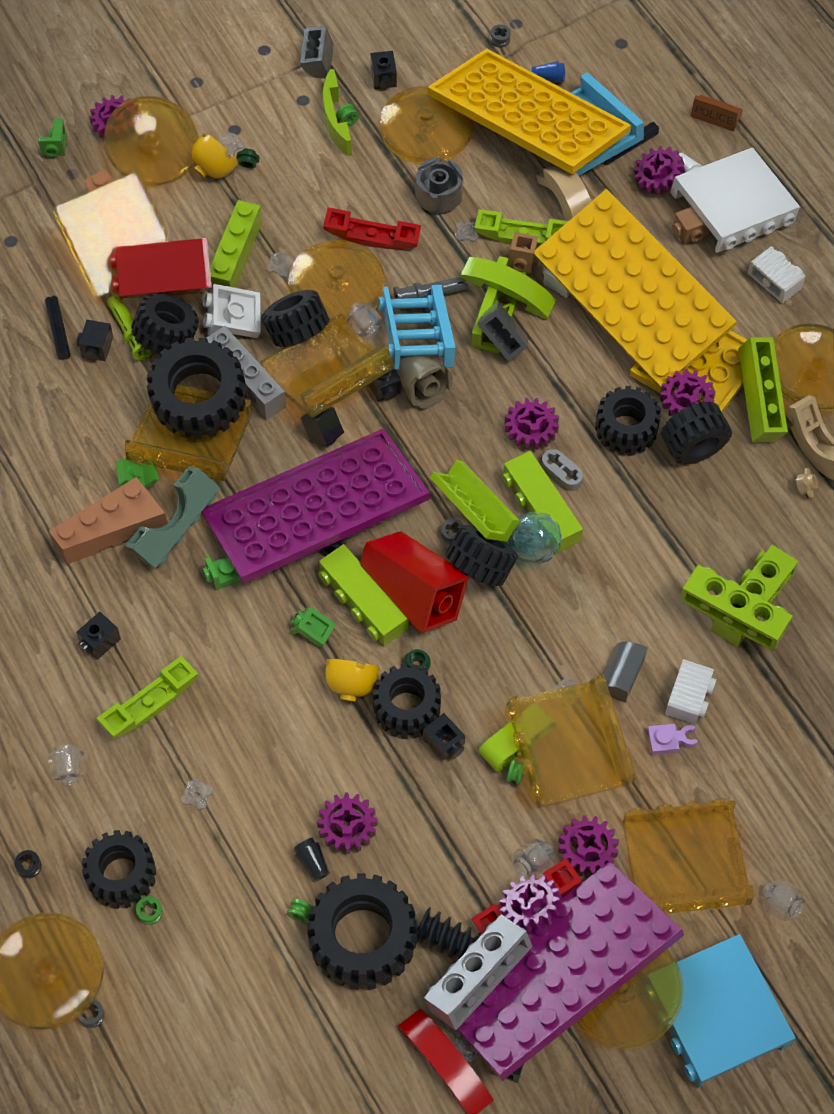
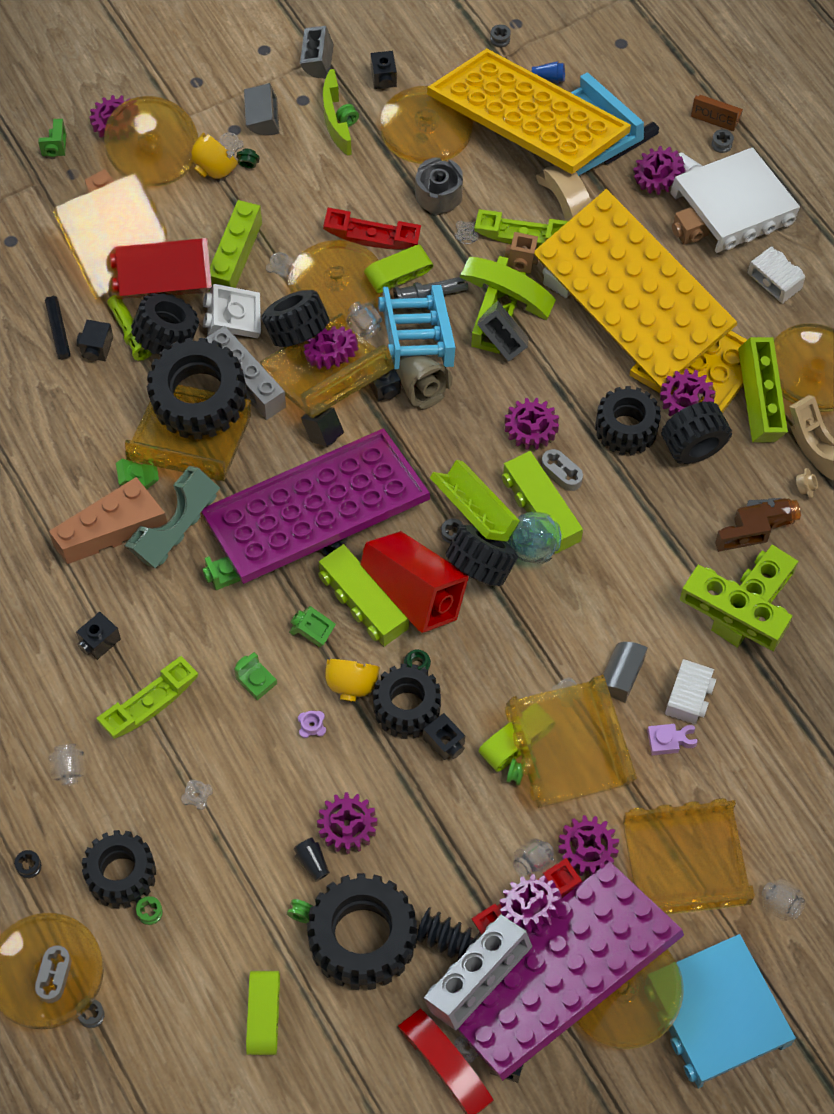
(46, 972): none -> light grey beam
(254, 676): none -> bright green bracket
(261, 110): none -> dark grey brick
(263, 1013): none -> lime beam
(311, 717): none -> lavender plate
(331, 347): none -> magenta gear
(398, 268): none -> lime beam
(726, 136): none -> dark grey bush
(756, 522): none -> reddish brown plate

